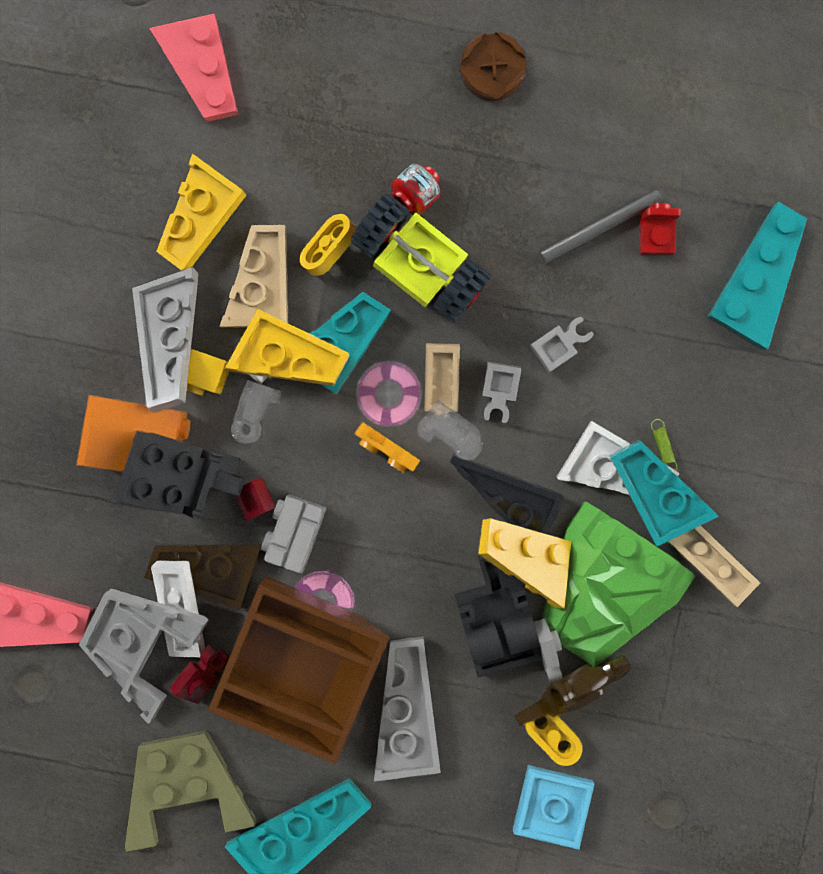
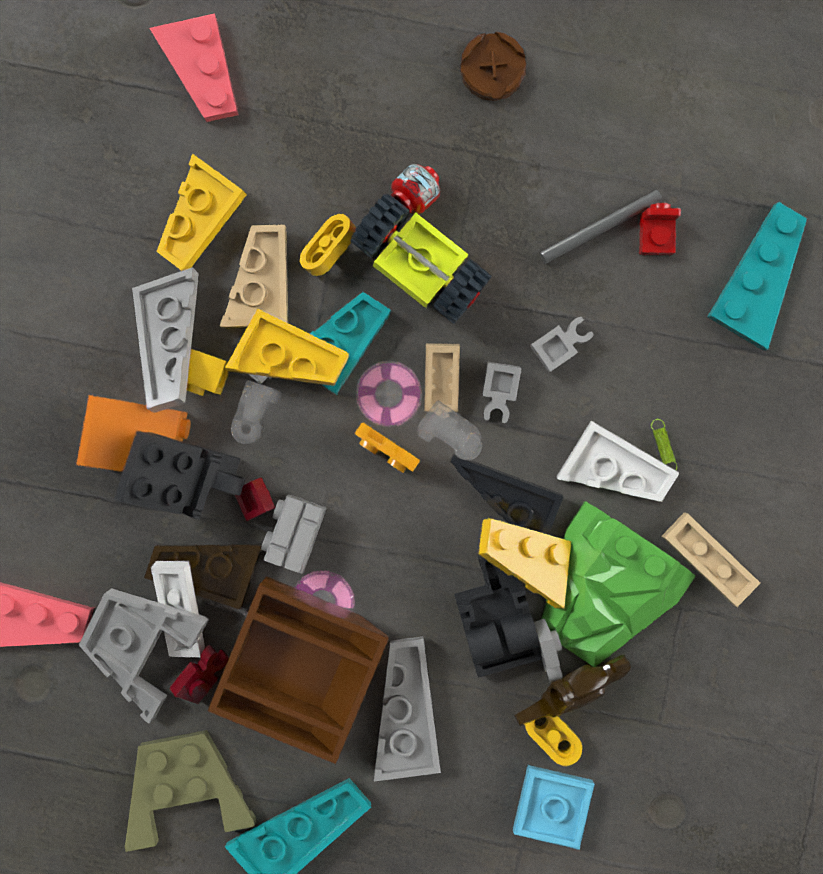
(659, 494): teal wing -> none

